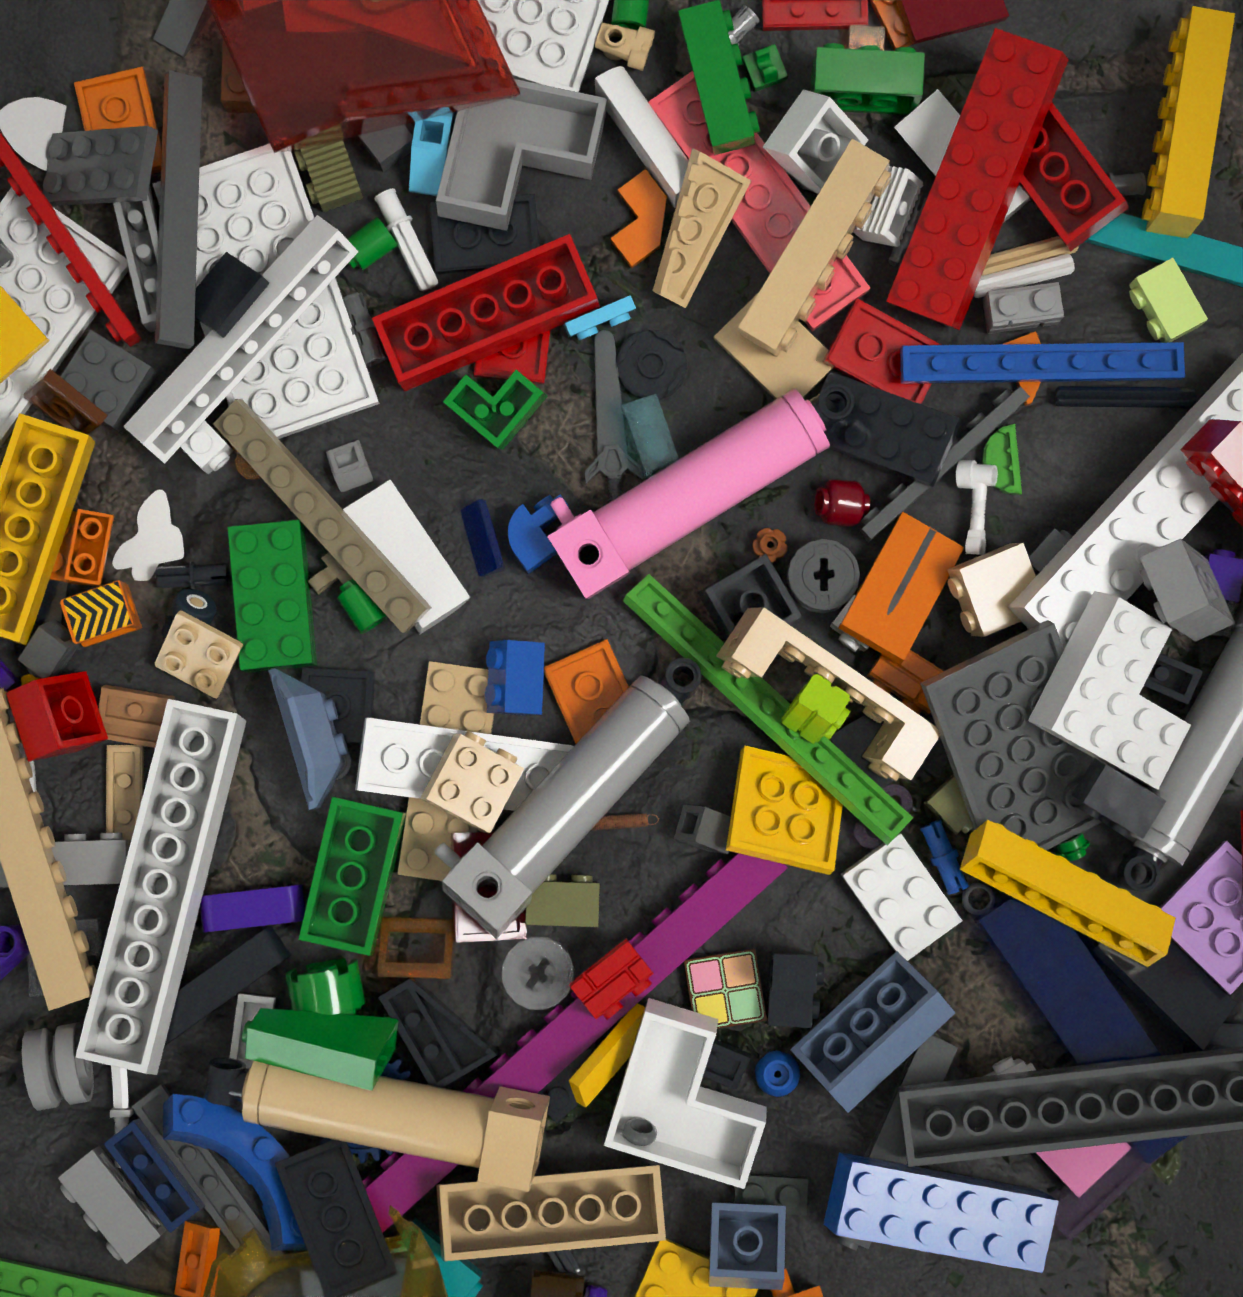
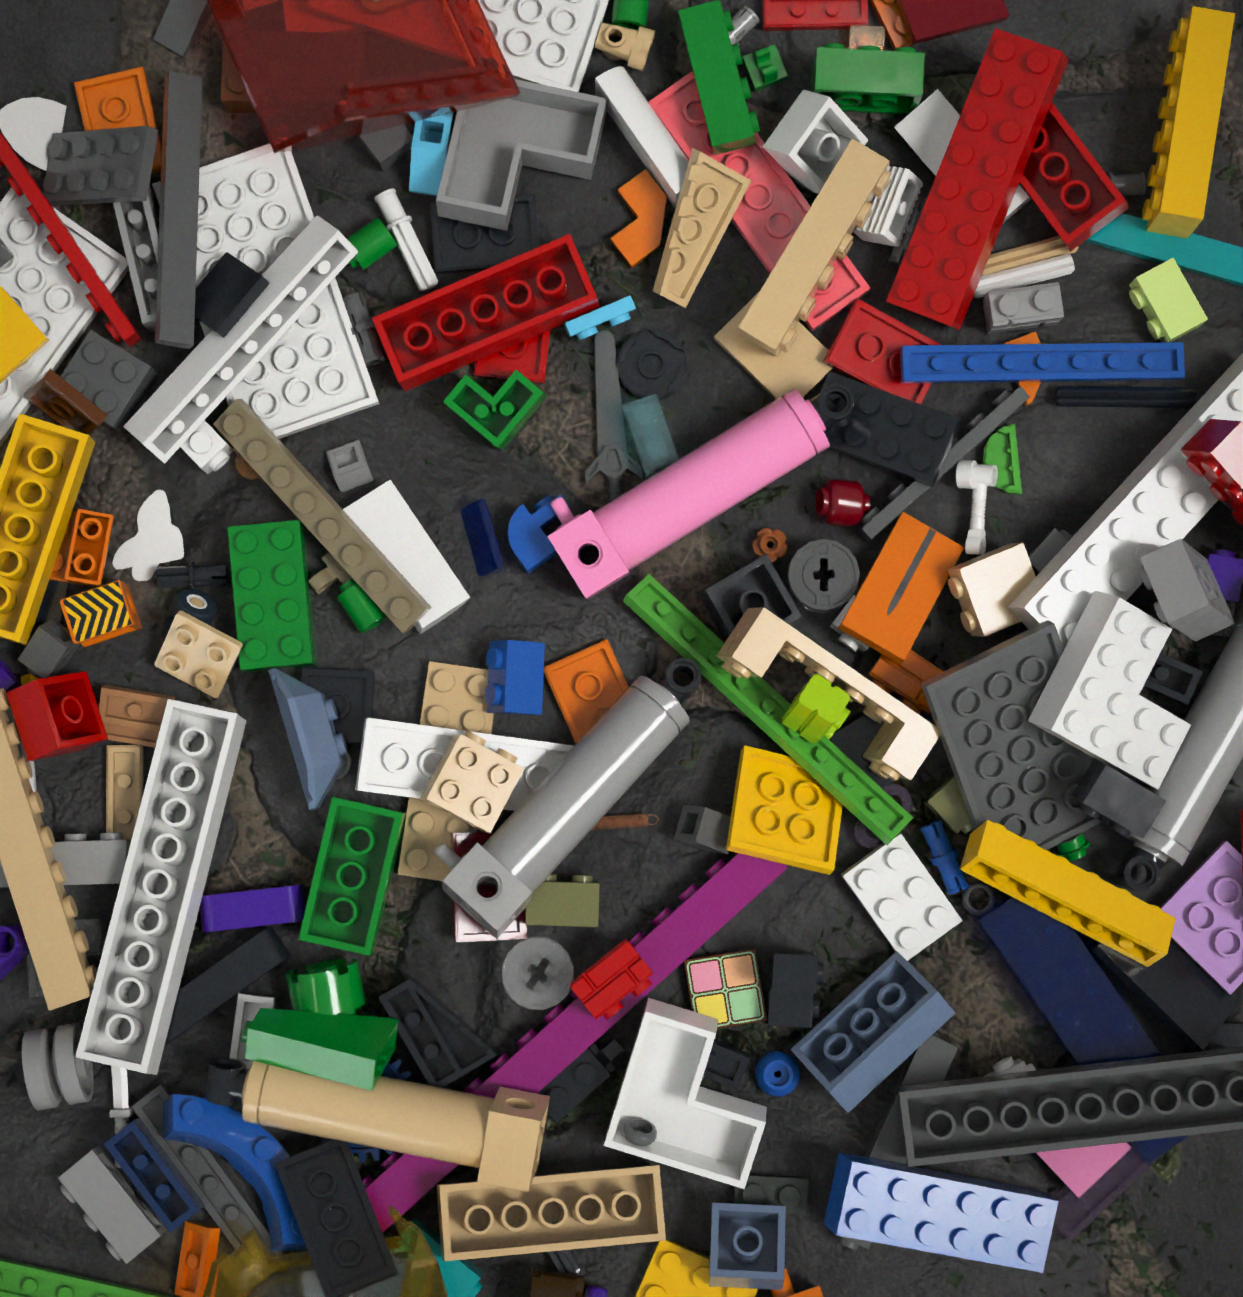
(330, 173): olive brick -> none
(416, 969): clear orange tile -> none
(606, 1058): yellow tile -> none

